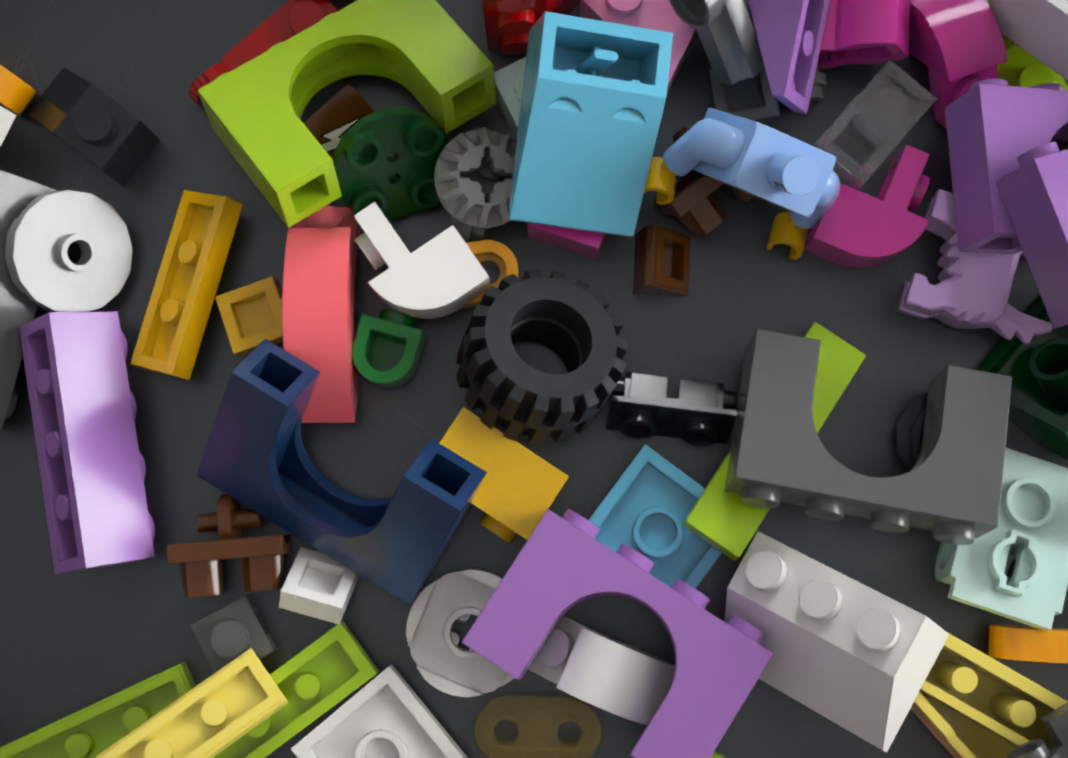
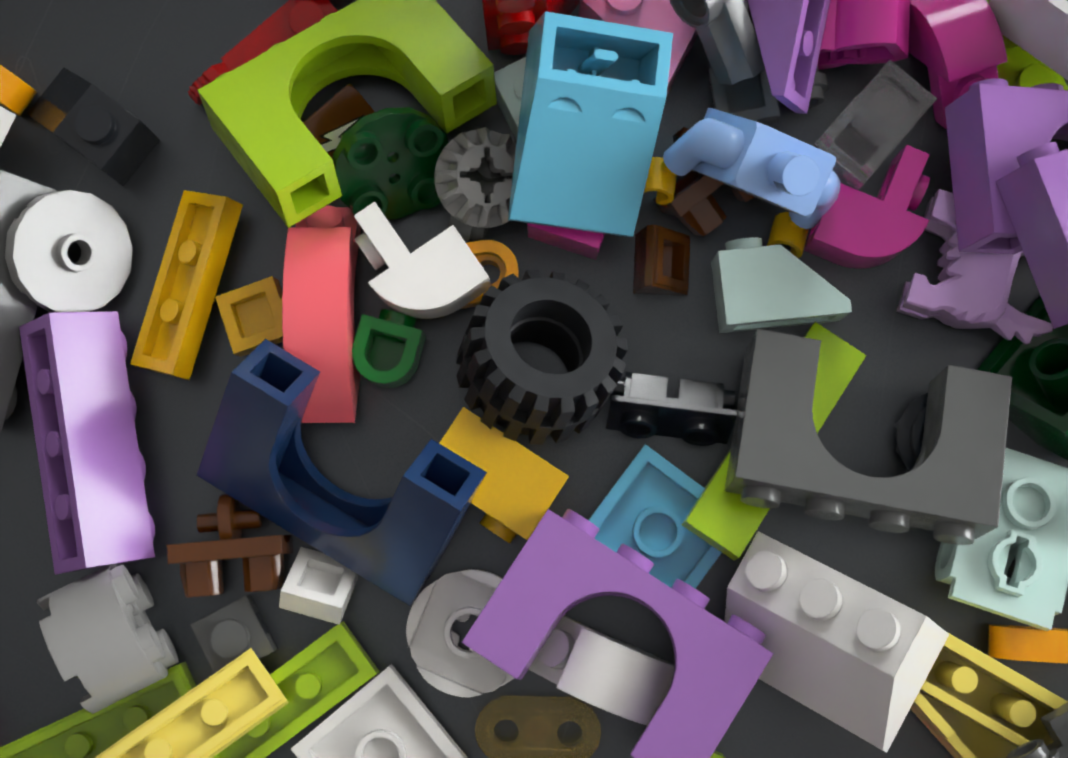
(105, 636): none -> light grey brick
(770, 289): none -> light aqua slope

